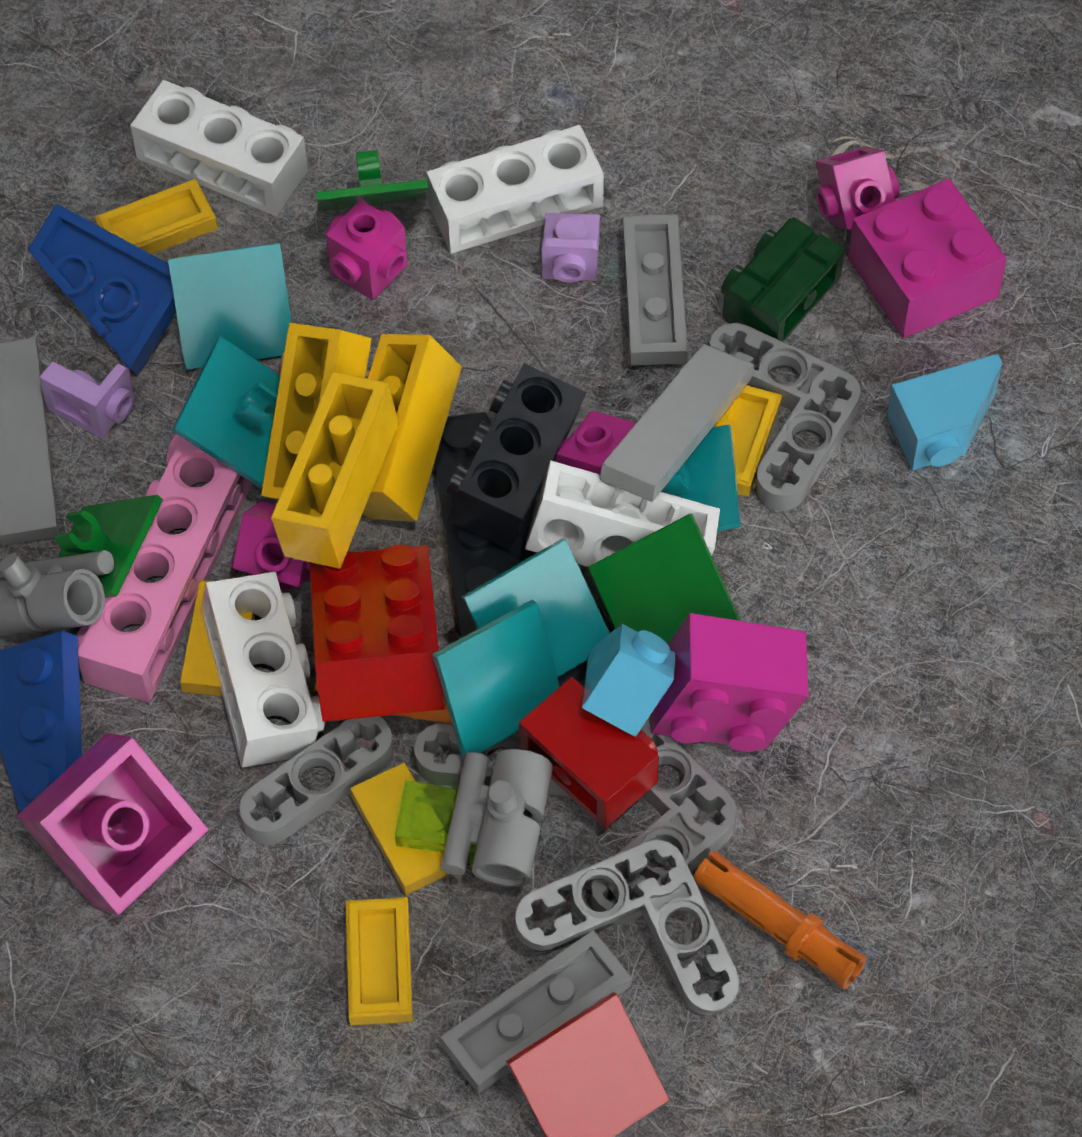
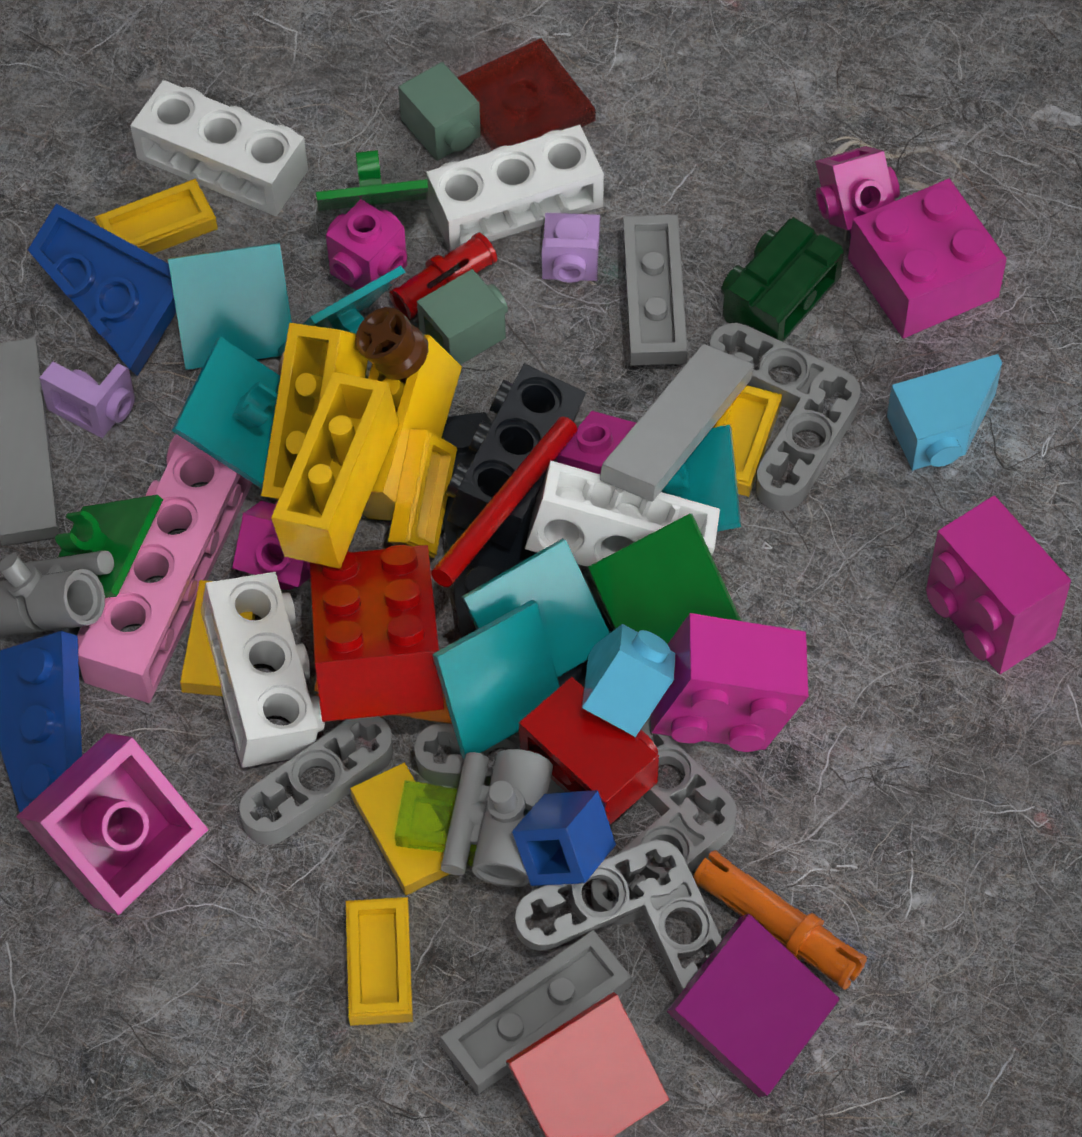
(345, 313): none -> teal piece
(392, 343): none -> reddish brown wheel
(422, 491): none -> yellow tile
(440, 111): none -> sand green brick
(464, 316): none -> sand green brick
(472, 254): none -> red pin
(504, 502): none -> red bar
(526, 96): none -> clear red tile
(564, 838): none -> blue brick
(753, 1005): none -> magenta tile
(996, 585): none -> dark pink brick

